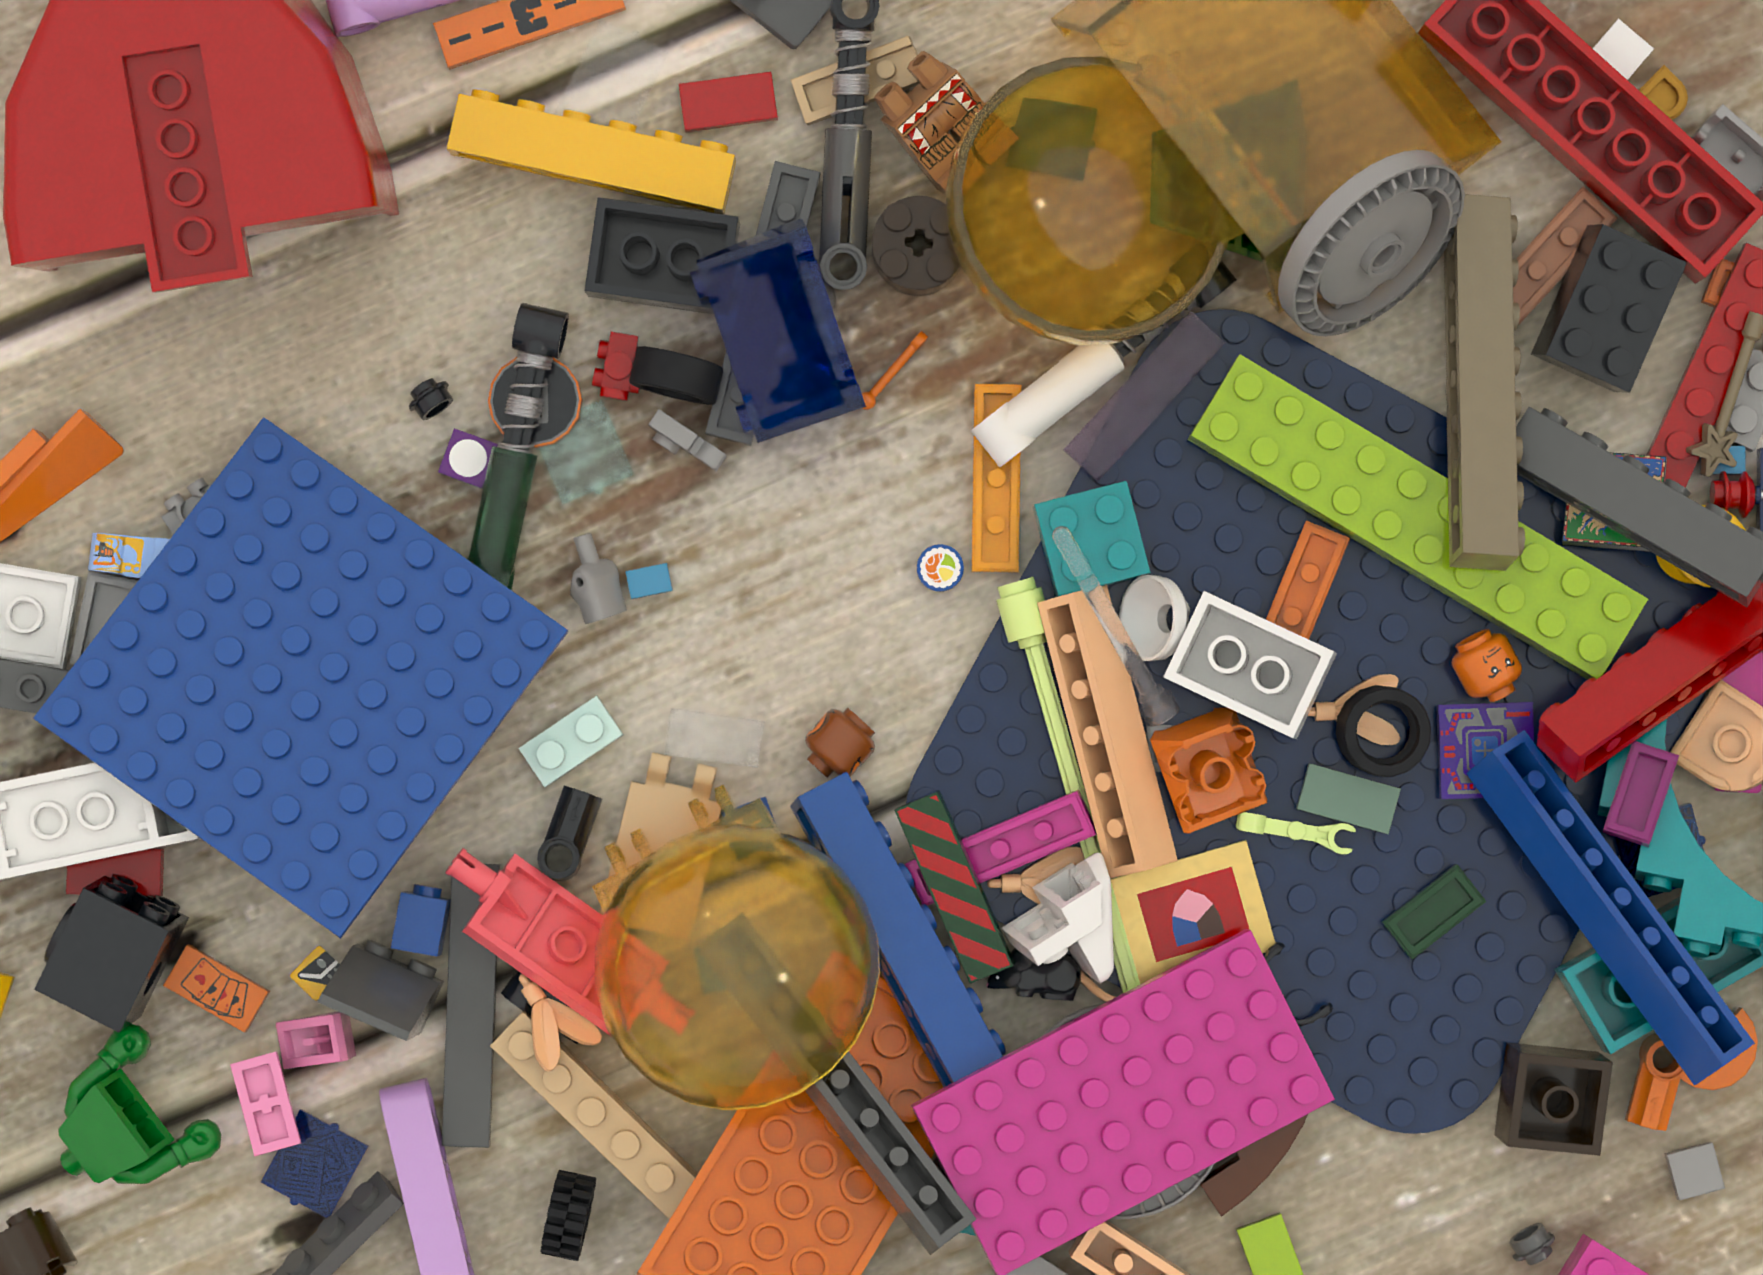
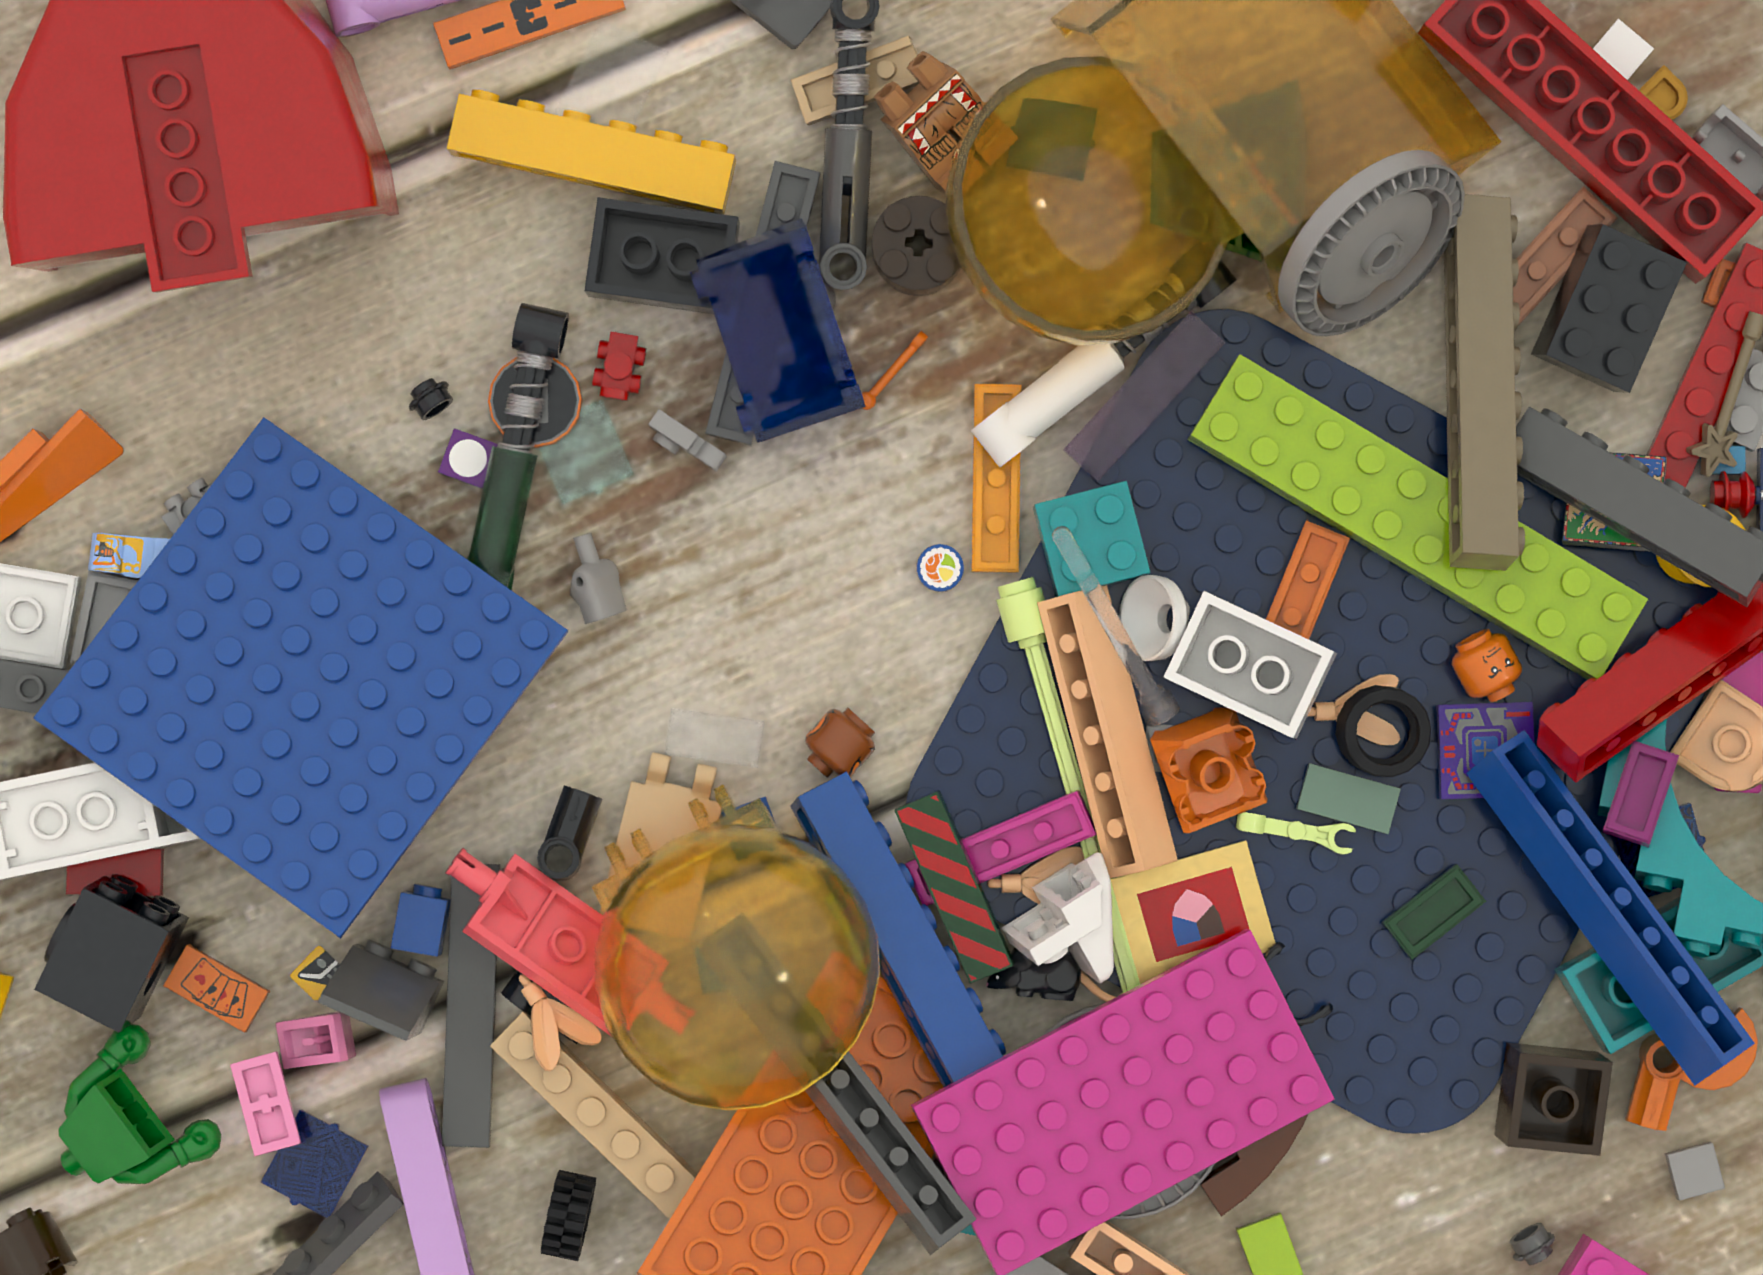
(570, 741): light aqua plate -> none
(649, 581): dark azure piece -> none
(676, 375): black tyre -> none
(728, 101): red tile -> none

